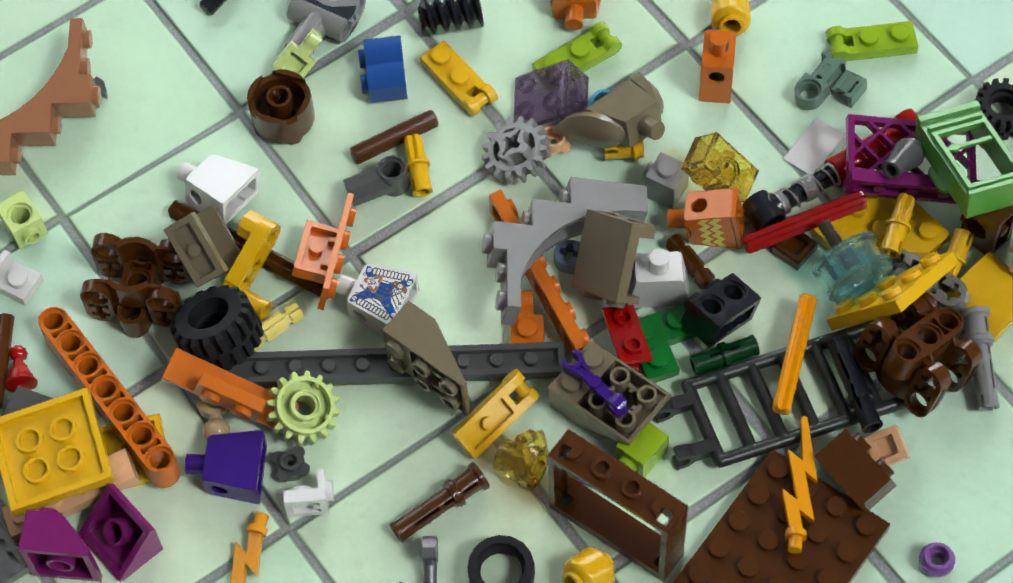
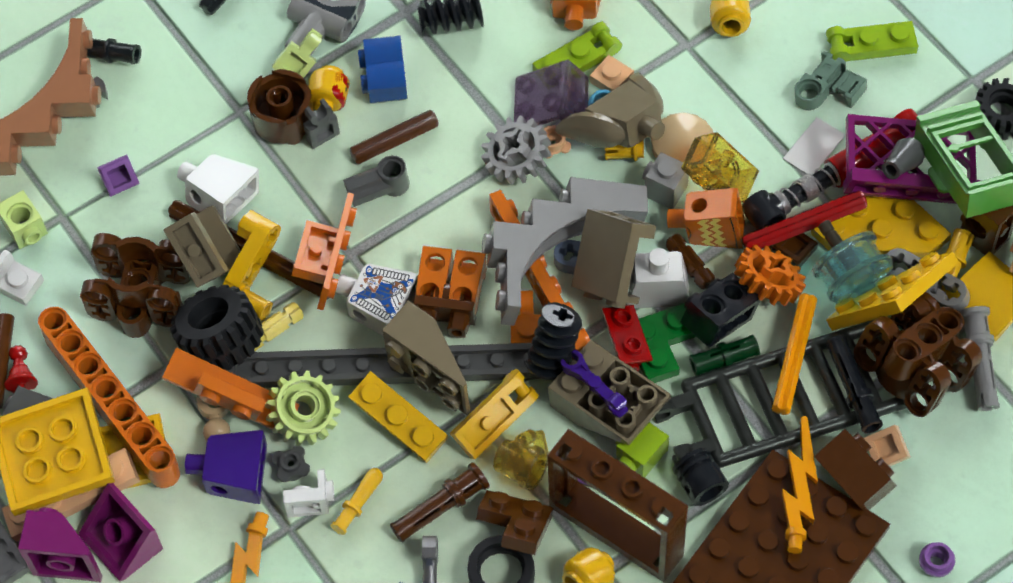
(113, 50): none -> black axle
(118, 175): none -> medium lavender slope
(321, 125): none -> dark grey plate
(329, 84): none -> yellow head
(353, 507): none -> yellow piece
(398, 417): none -> yellow plate
(417, 166): yellow axle -> none
(451, 301): none -> orange hips
(457, 78): yellow plate -> none
(524, 520): none -> reddish brown plate
(553, 340): none -> black piece
(610, 74): none -> light nougat plate
(679, 135): none -> tan dish
(700, 476): none -> black piece
(717, 57): orange torso -> none
(770, 275): none -> orange gear
(897, 226): yellow axle -> none

